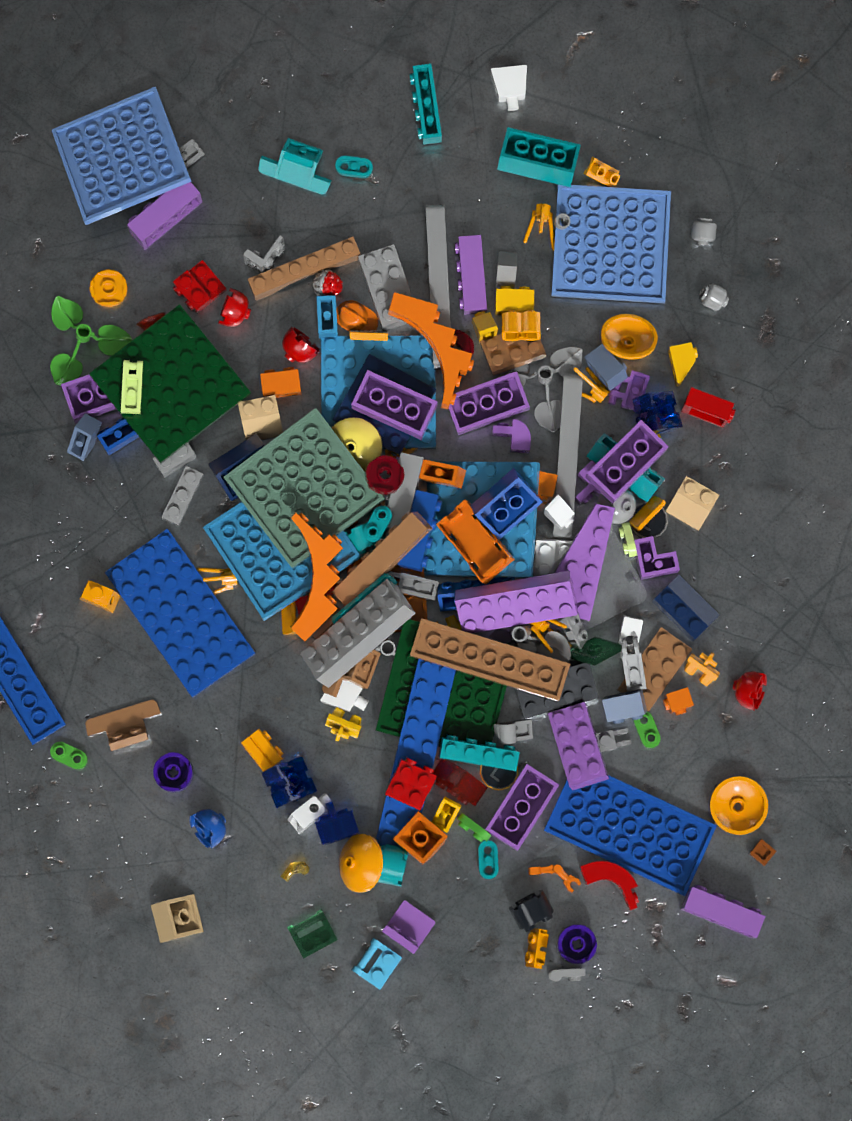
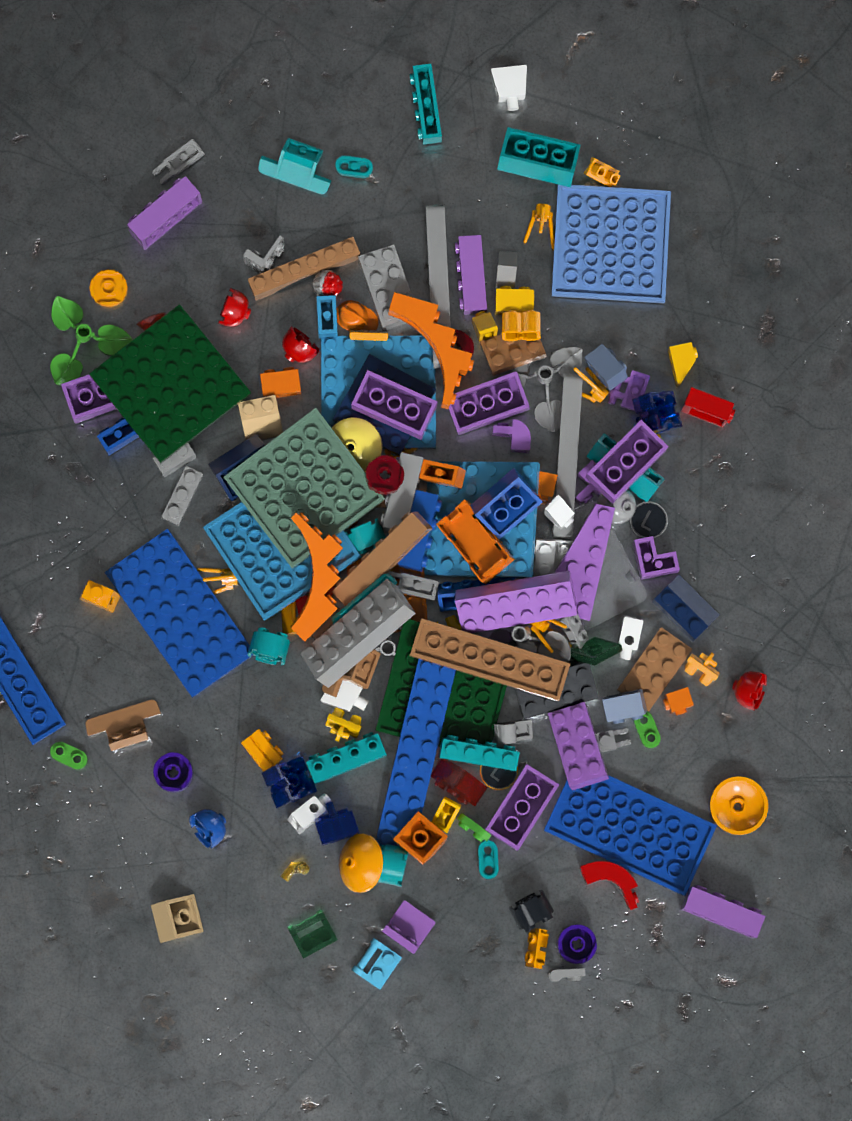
(84, 437): sand blue brick -> none
(121, 155): medium blue plate -> none
(131, 387): yellowish green plate -> none
(198, 287): red plate -> none
(269, 646): none -> teal brick
(346, 758): none -> teal brick
(378, 524): teal plate -> none
(411, 783): red plate -> none
(557, 869): orange piece -> none
(565, 221): light grey hinge -> none
(629, 336): light orange dish -> none
(629, 545): yellowish green plate -> none
(633, 666): light grey hinge -> none
(646, 513): light orange slope -> none
(692, 503): tan slope -> none
(704, 231): light grey head -> none
(713, 296): light grey head -> none
(762, 852): dark orange plate -> none

